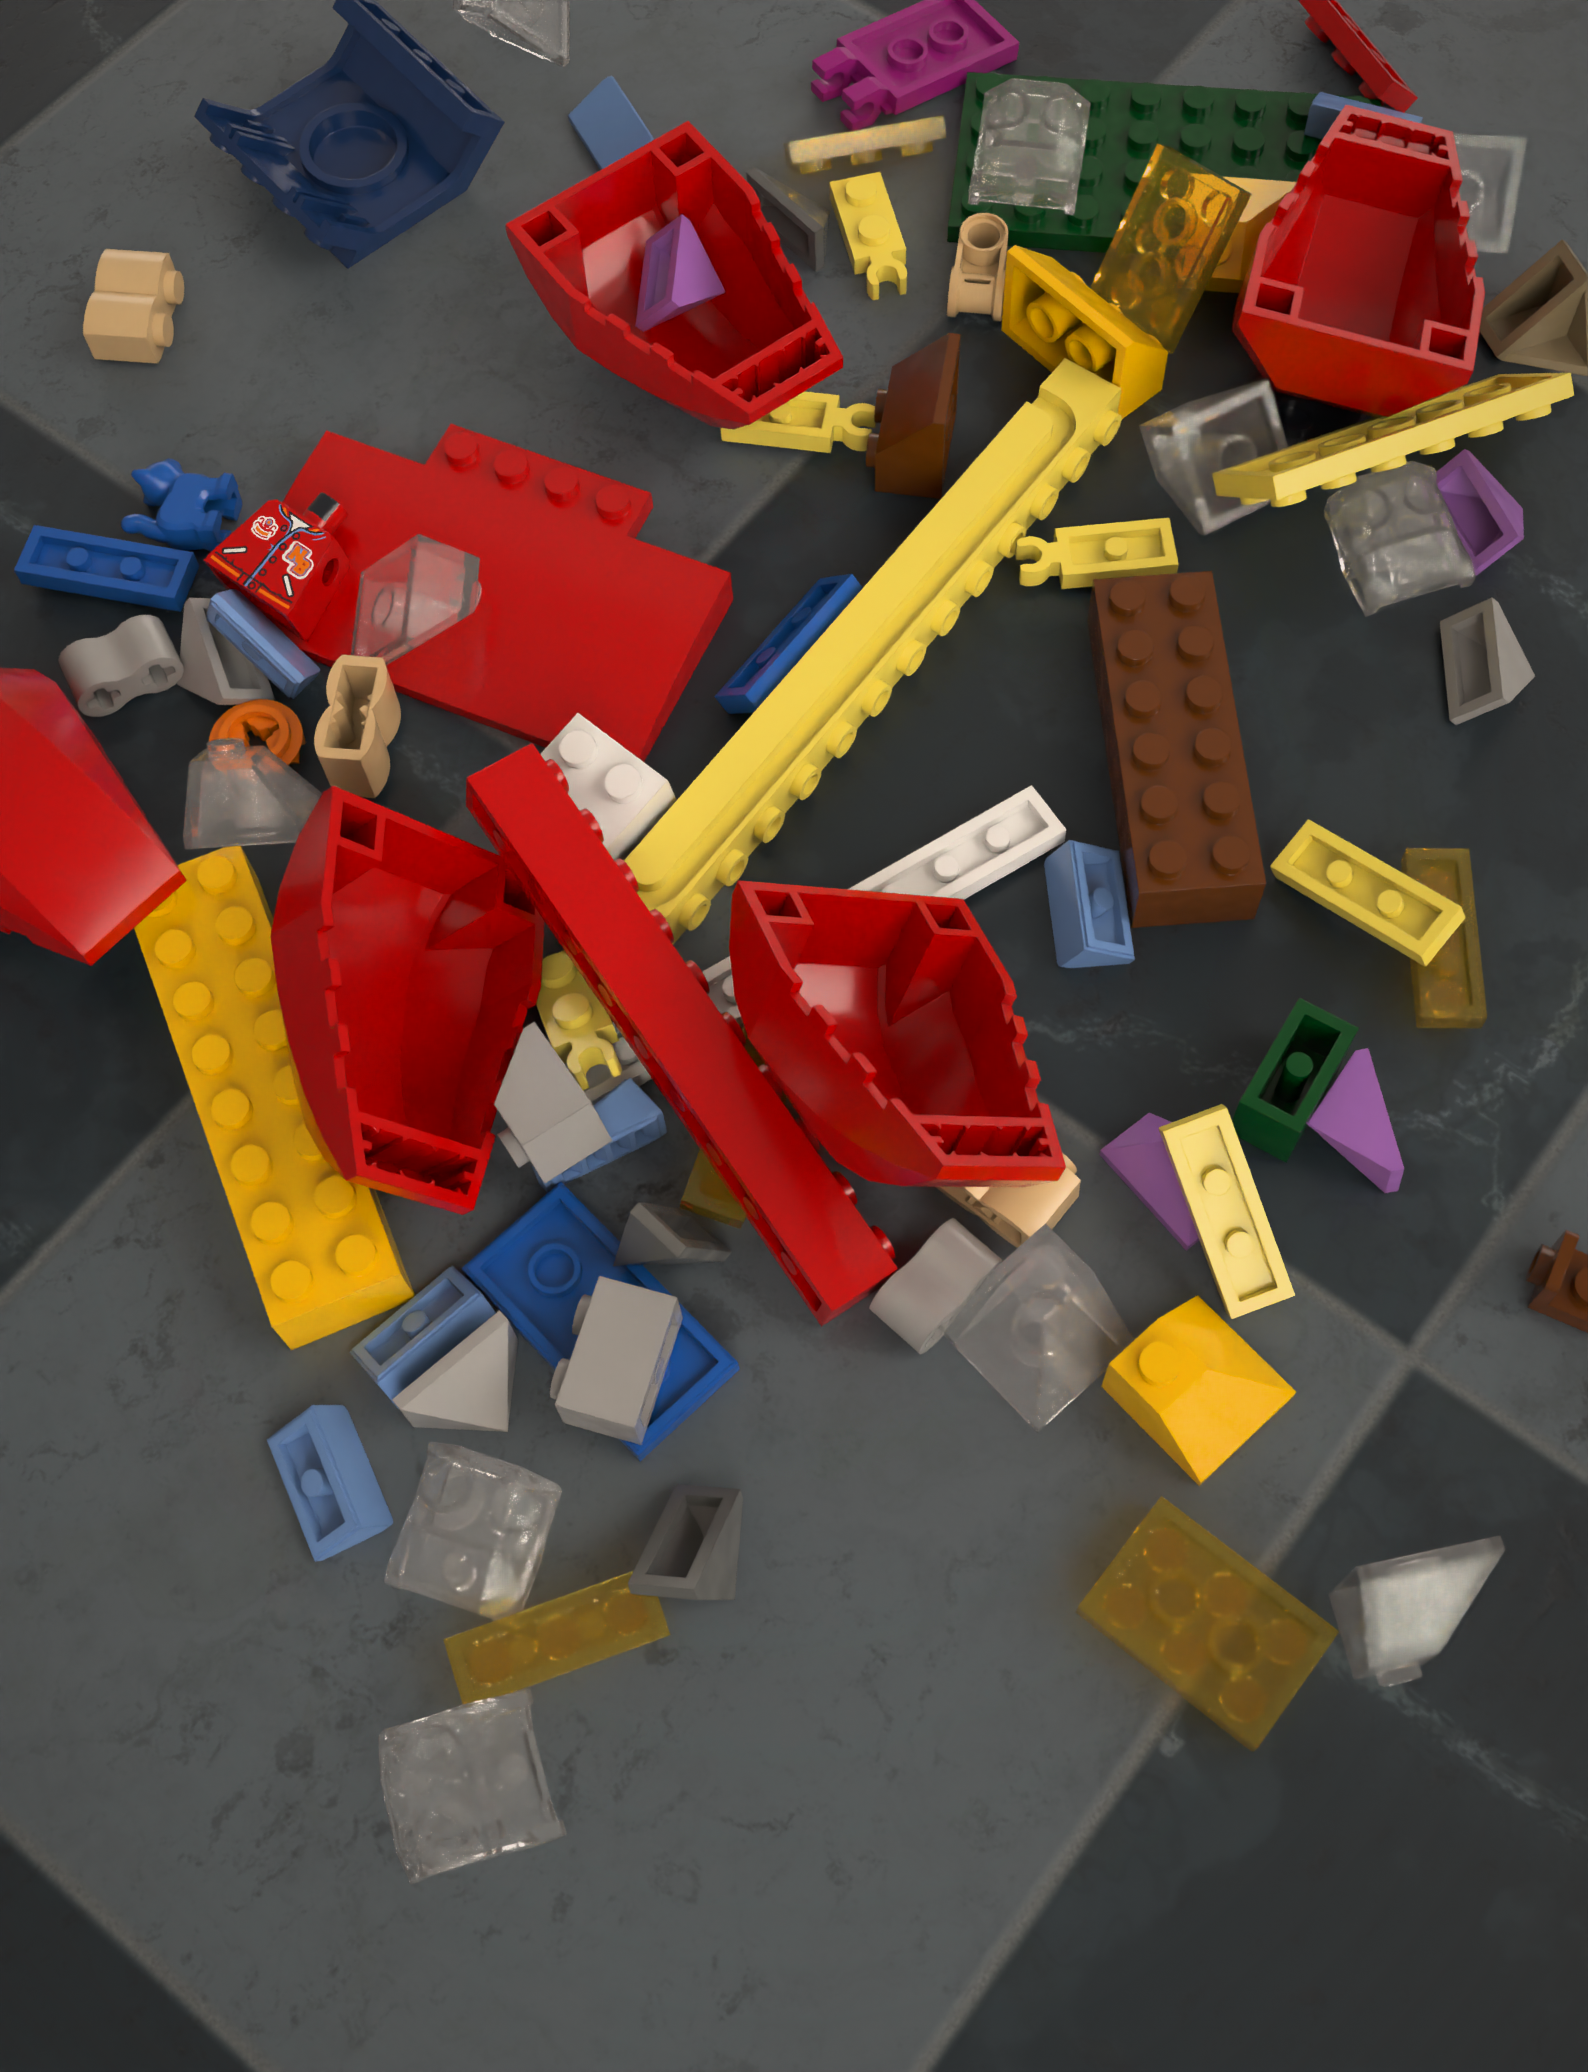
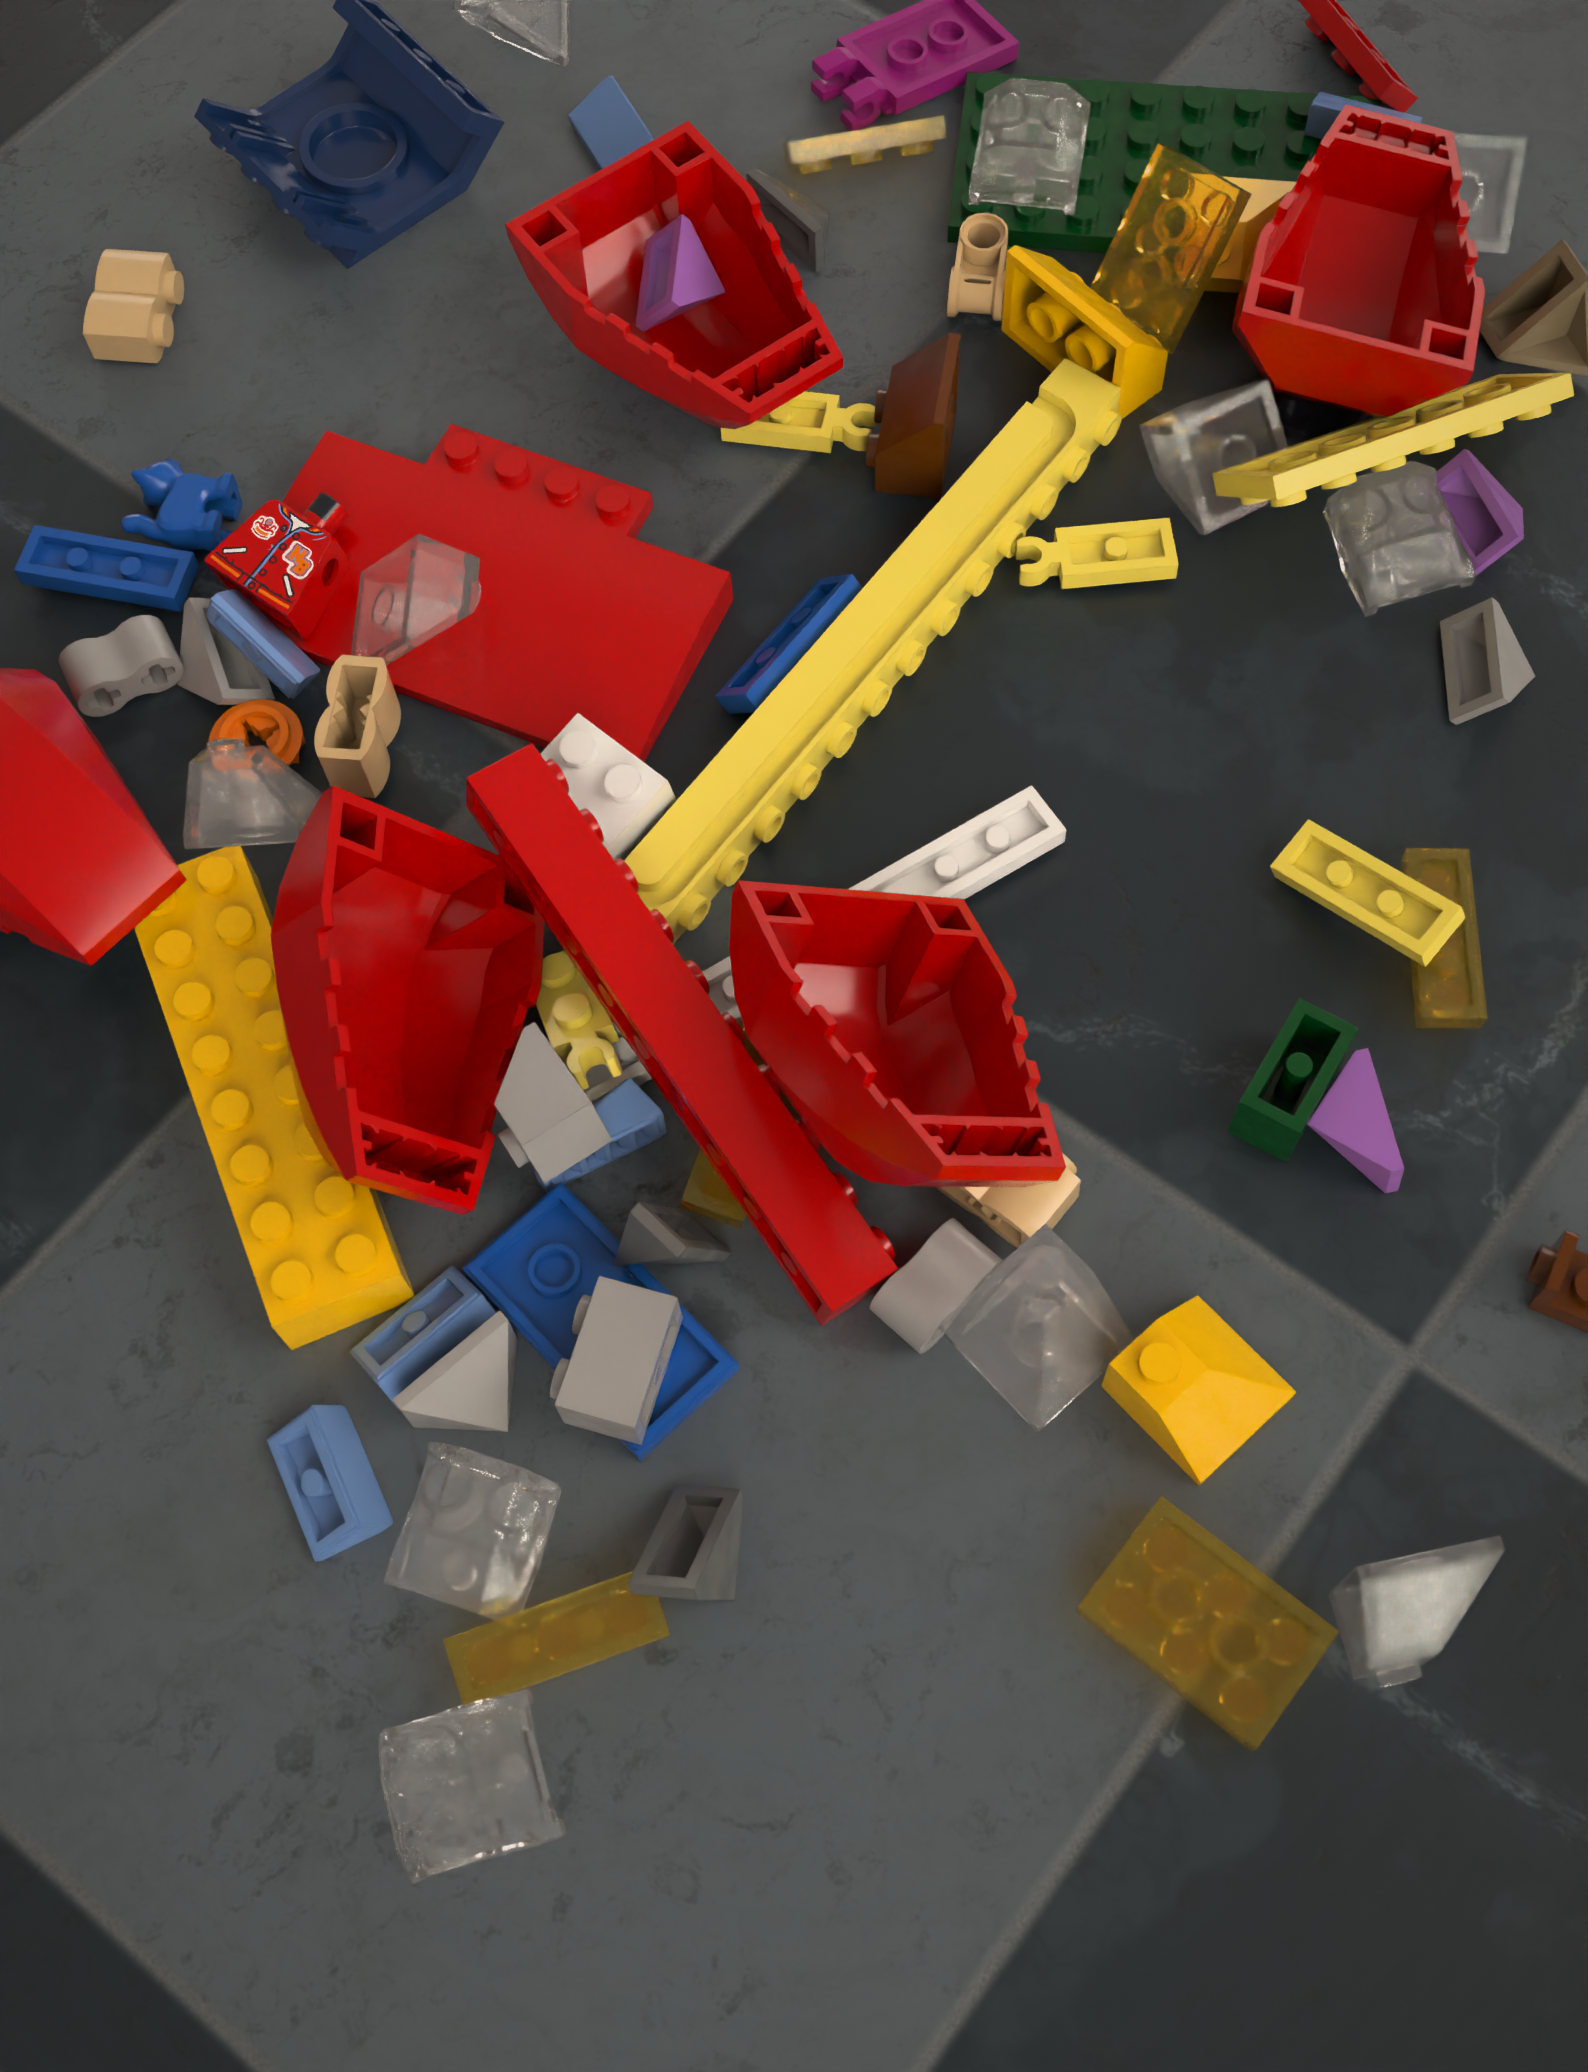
(870, 231): light yellow plate -> none
(1088, 906): medium blue slope -> none
(1146, 1169): medium lavender slope -> none
(1174, 751): reddish brown brick -> none
(1226, 1211): light yellow plate -> none

